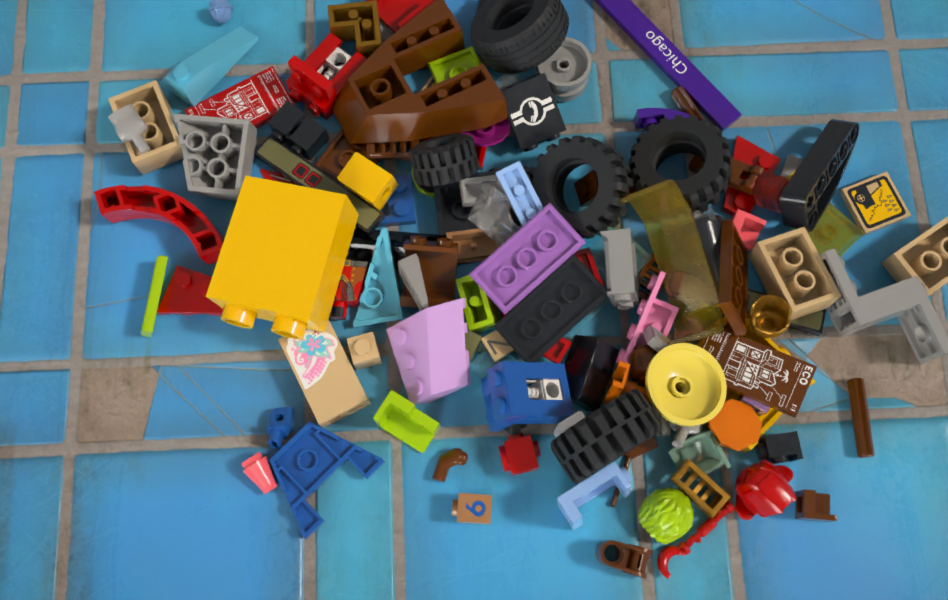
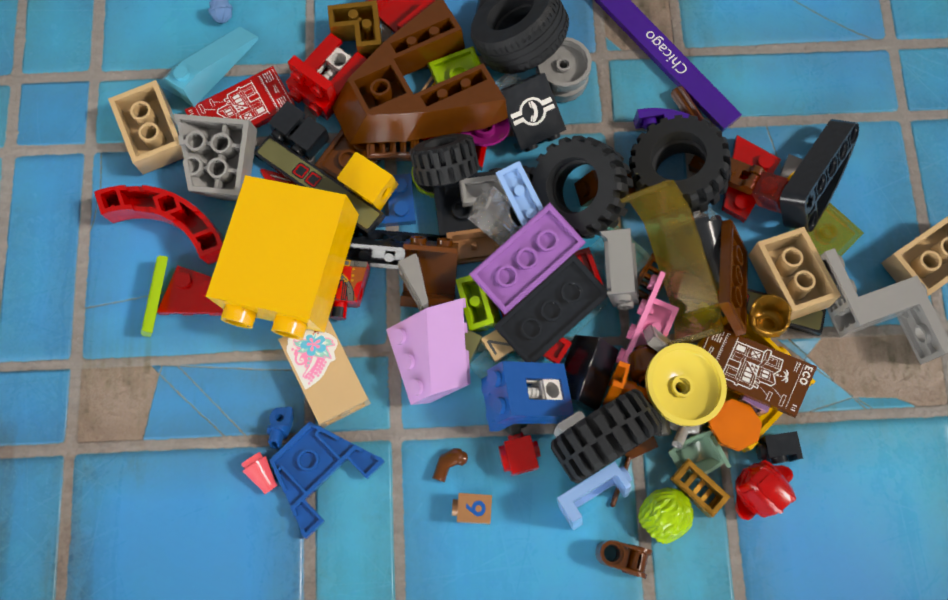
(130, 127): light grey piece -> none
(364, 351): tan brick -> none
(381, 291): medium azure wing -> none
(406, 422): lime panel -> none
(683, 548): red piece -> none
(748, 227): coral panel -> none
(813, 506): reddish brown panel -> none
(860, 418): reddish brown axle -> none
(874, 203): tile -> none

